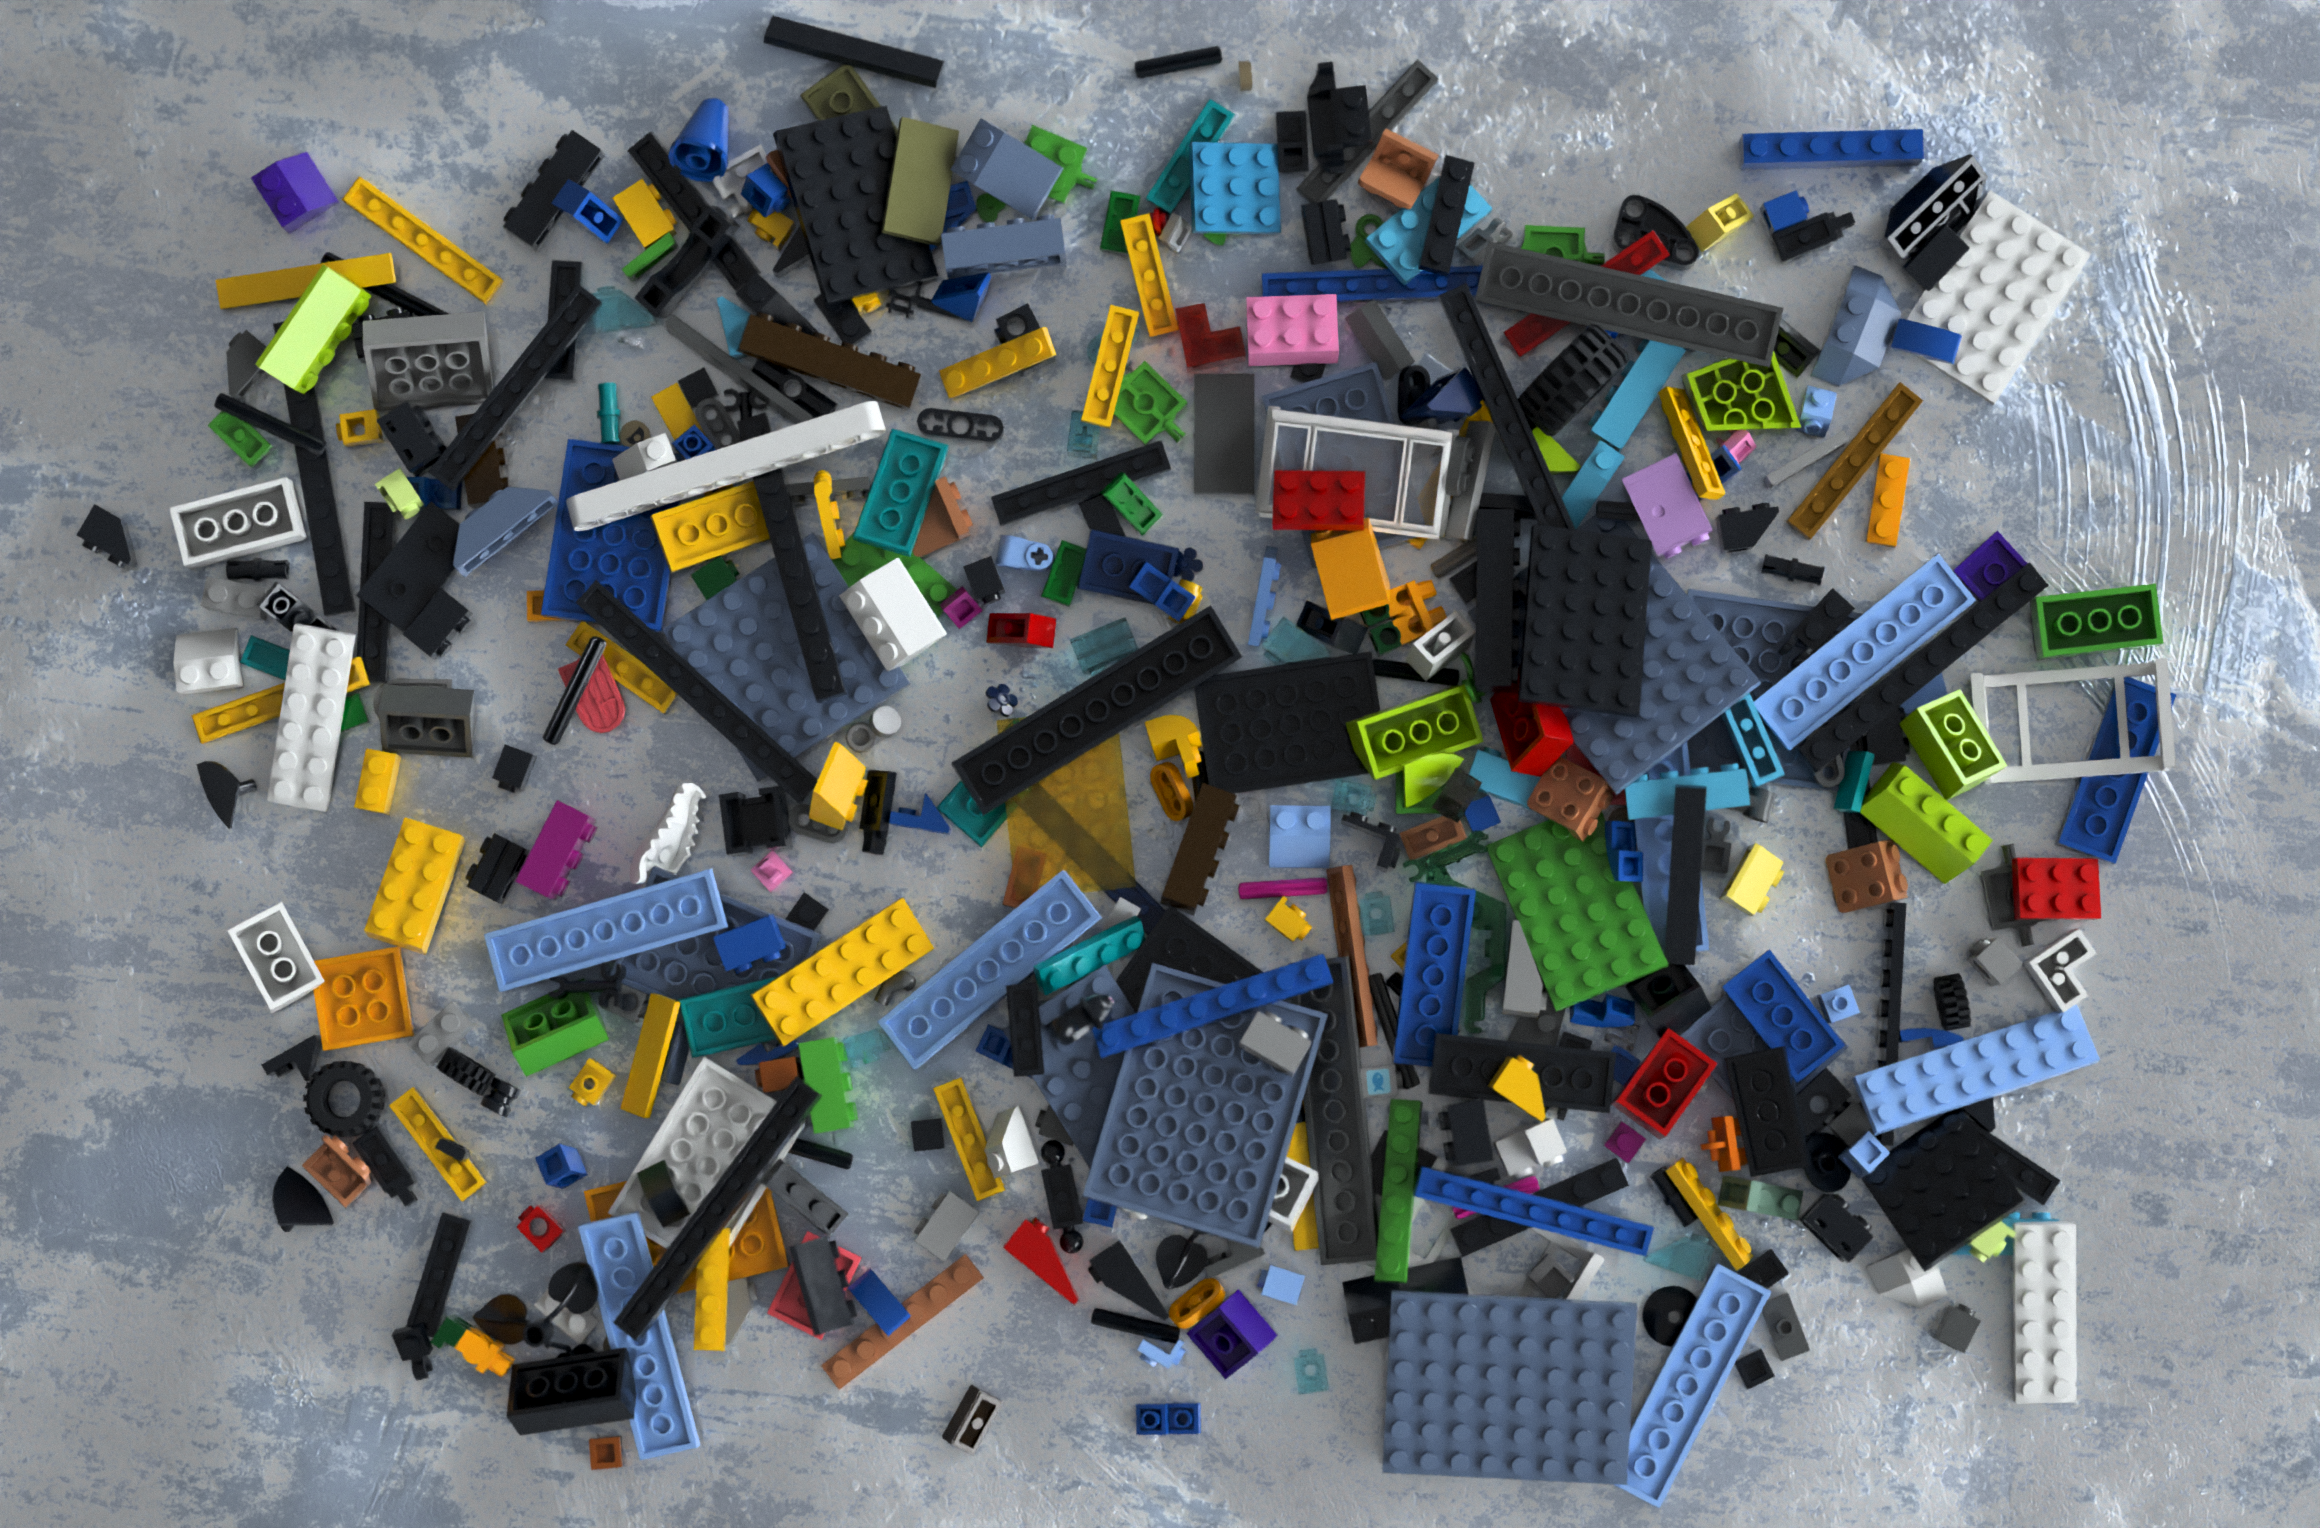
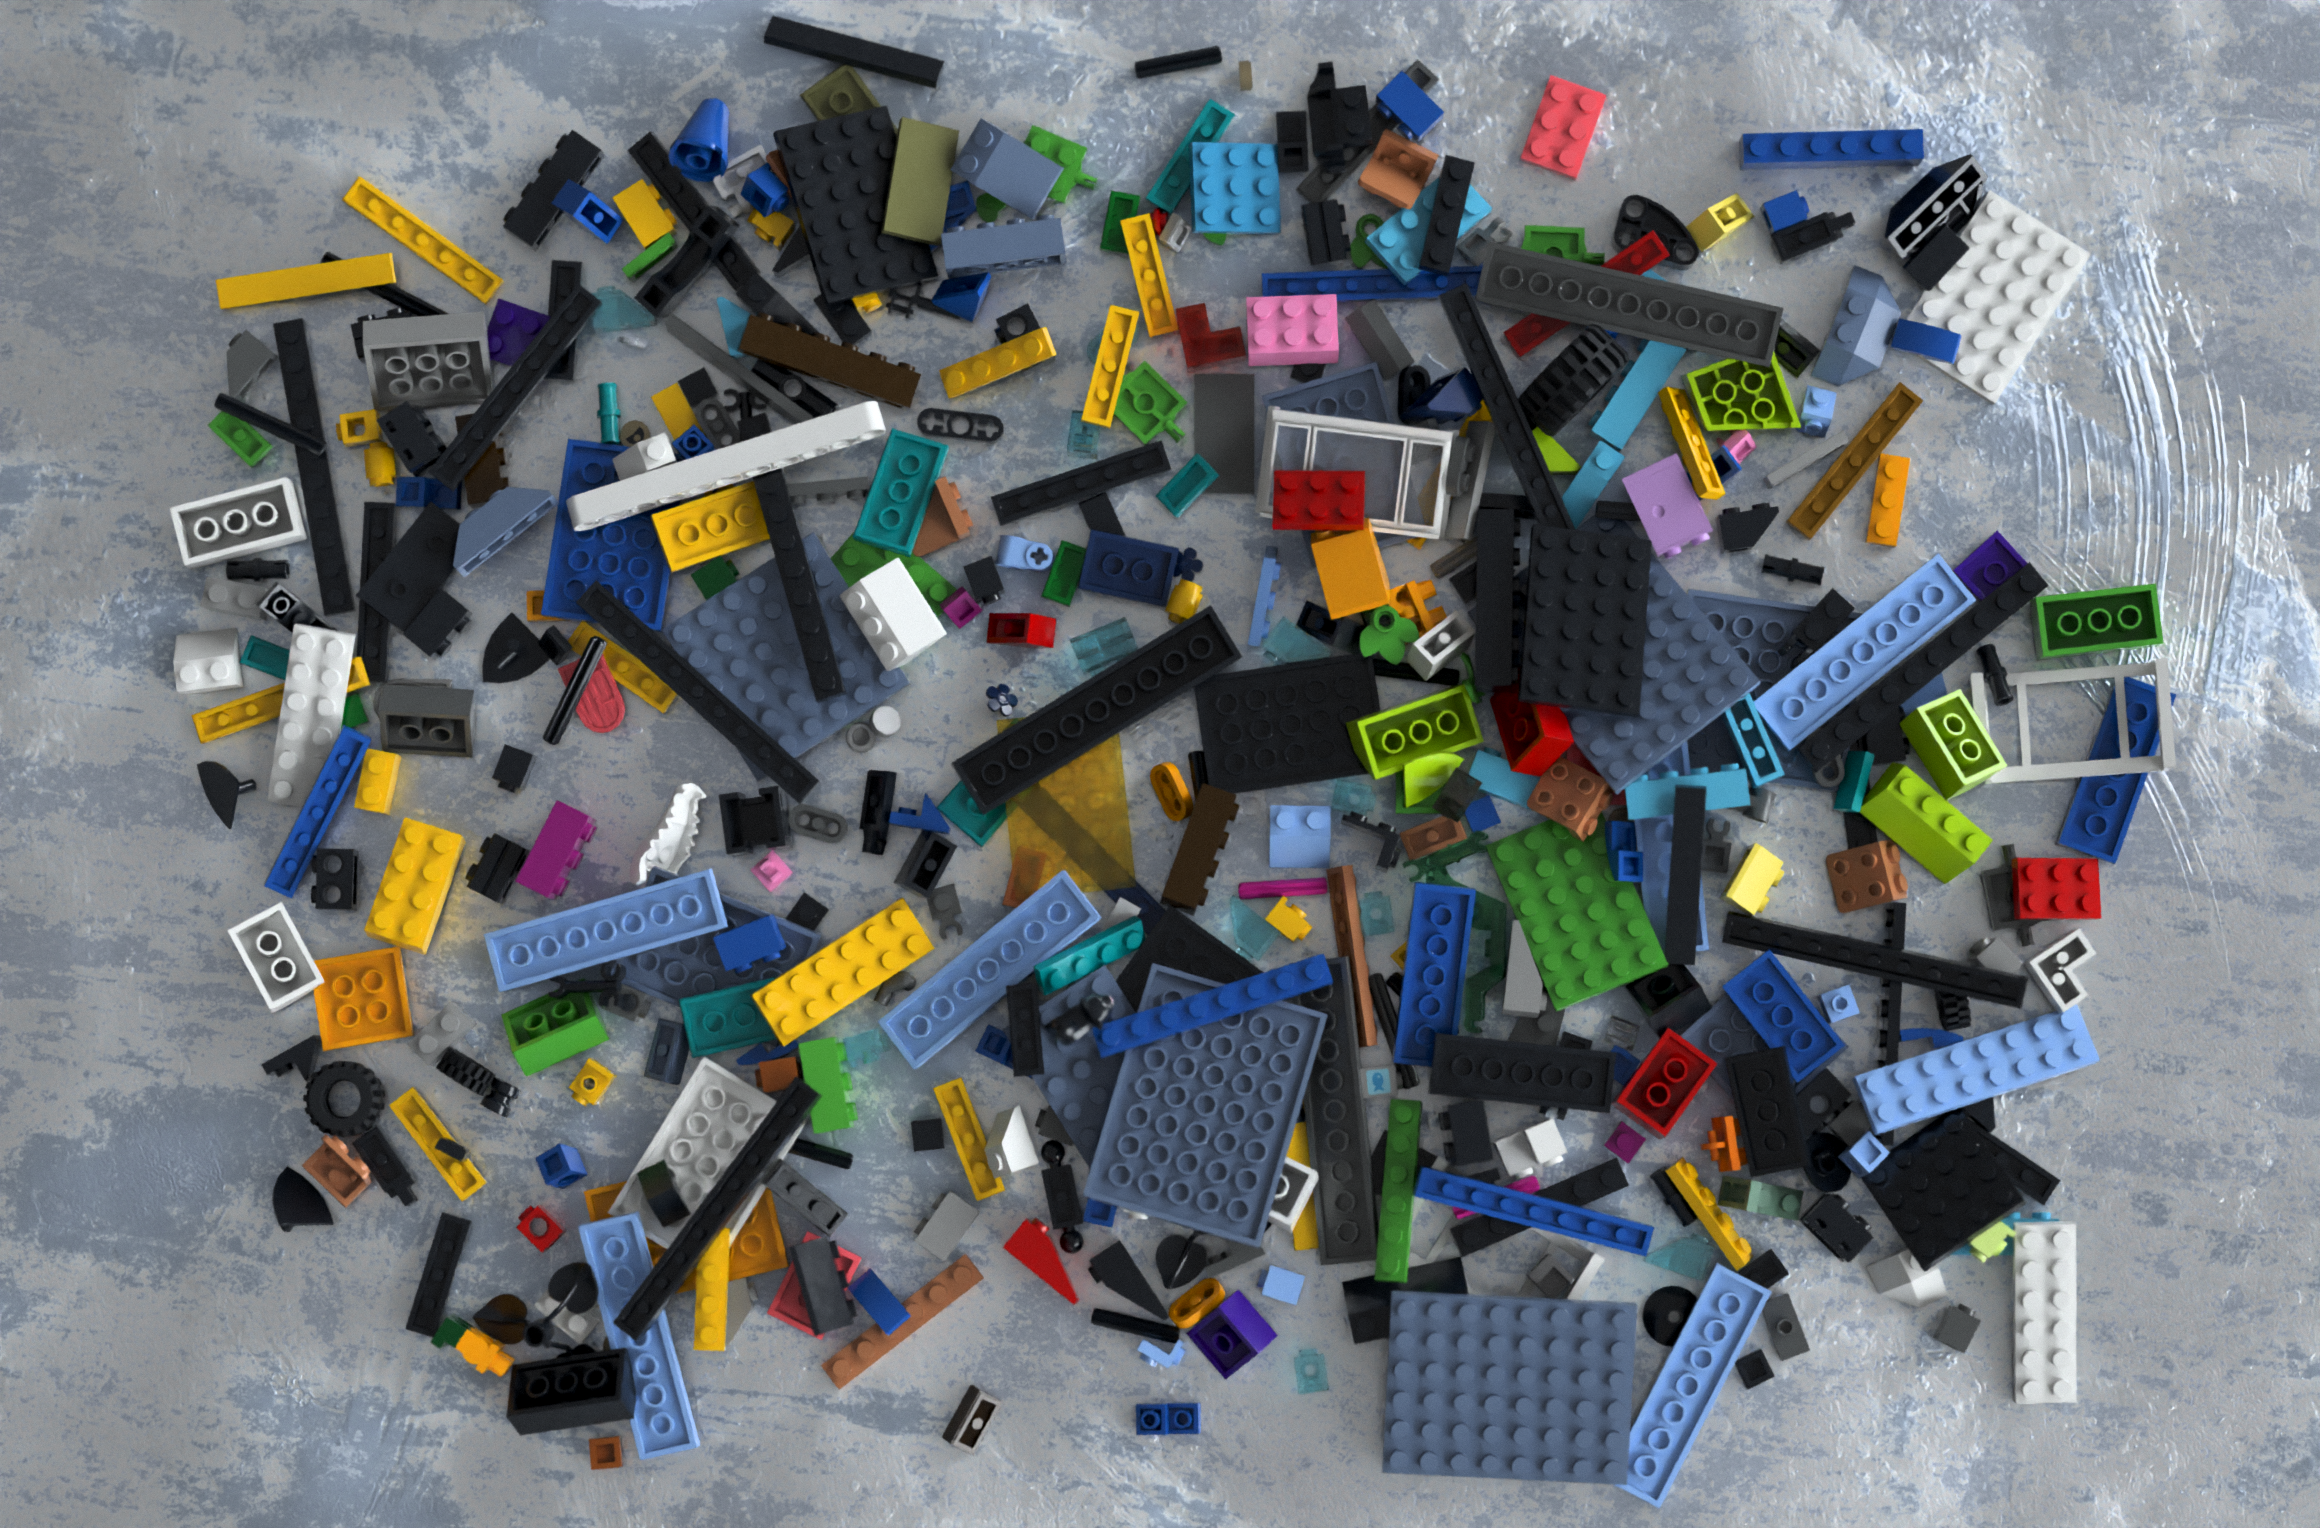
(109, 534): black slope -> none
(294, 191): dark purple slope -> none
(314, 330): slope -> none
(317, 811): none -> blue plate
(345, 879): none -> black brick
(380, 464): none -> yellow brick
(400, 494): yellowish green brick -> none
(414, 1344): black plate -> none
(512, 331): none -> dark purple plate
(512, 652): none -> black shield
(555, 645): none -> black tile
(650, 1055): yellow tile -> none
(828, 513): yellow plate -> none
(838, 788): yellow slope -> none
(925, 864): none -> black brick
(944, 905): none -> dark grey plate
(1131, 503): green plate -> none
(1162, 591): blue slope -> none
(1174, 736): yellow brick -> none
(1187, 485): none -> teal tile
(1250, 931): none -> clear light blue slope
(1275, 1042): light grey brick -> none
(1388, 640): none -> bright green plate
(1408, 107): none -> blue brick
(1520, 1086): yellow slope -> none
(1563, 127): none -> coral plate
(1609, 1013): blue slope -> none
(1875, 959): none -> black plate
(1994, 674): none -> black pin

